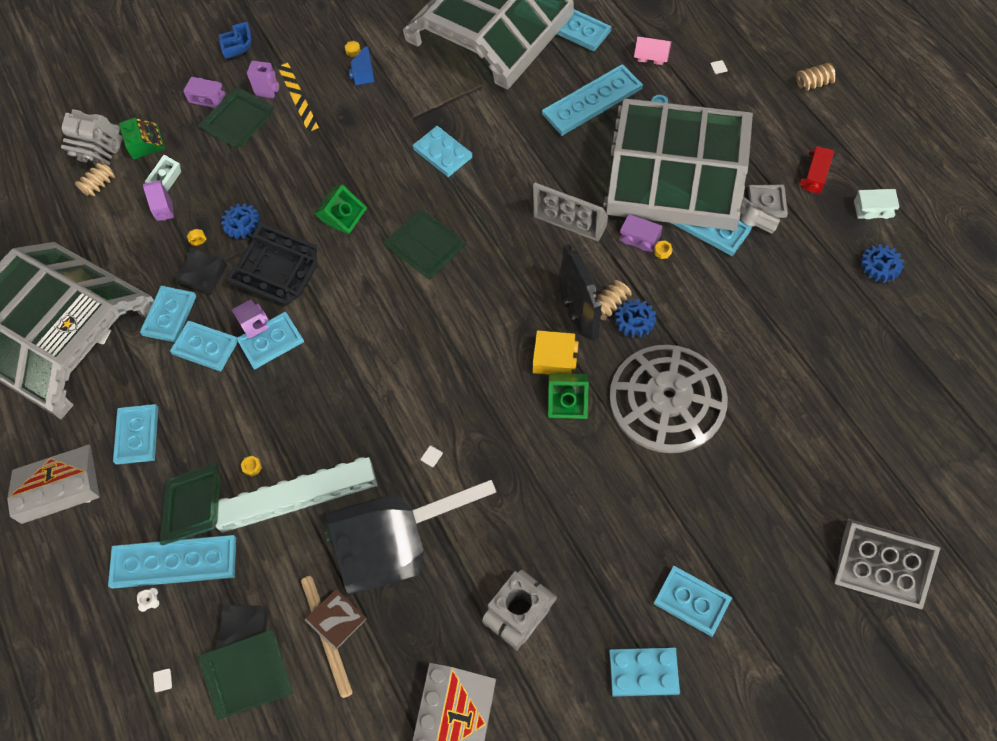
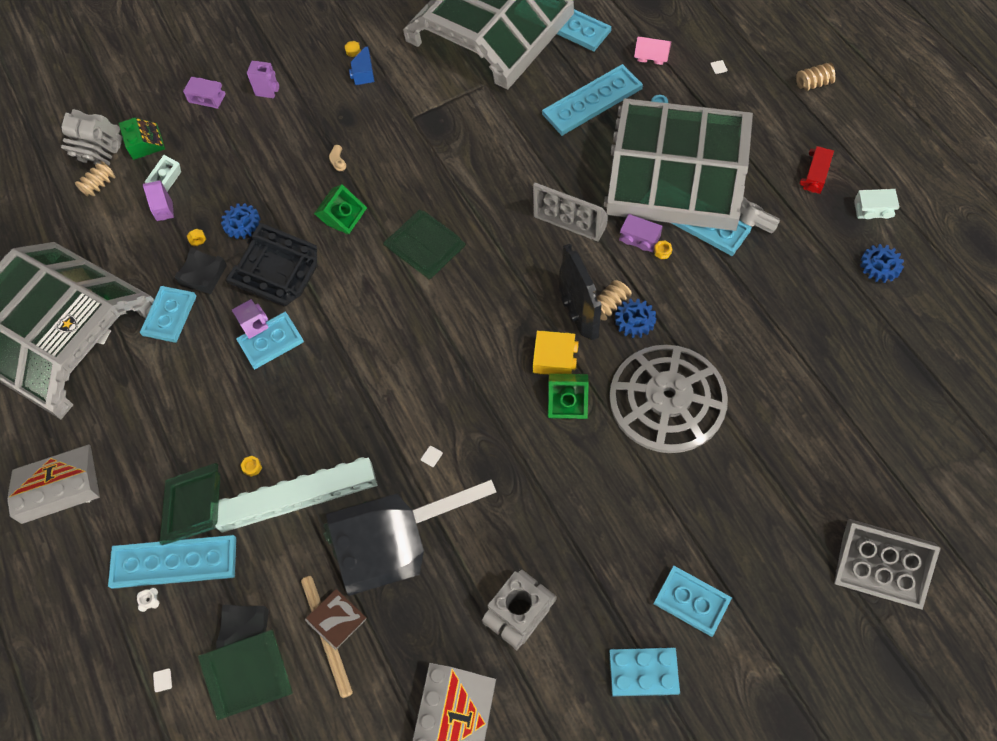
(135, 434): medium azure plate -> none
(204, 346): medium azure plate -> none
(236, 41): blue brick -> none
(237, 117): clear green piece -> none
(298, 97): sticker -> none
(335, 159): none -> tan arm
(442, 151): medium azure plate -> none
(770, 198): light grey tile -> none

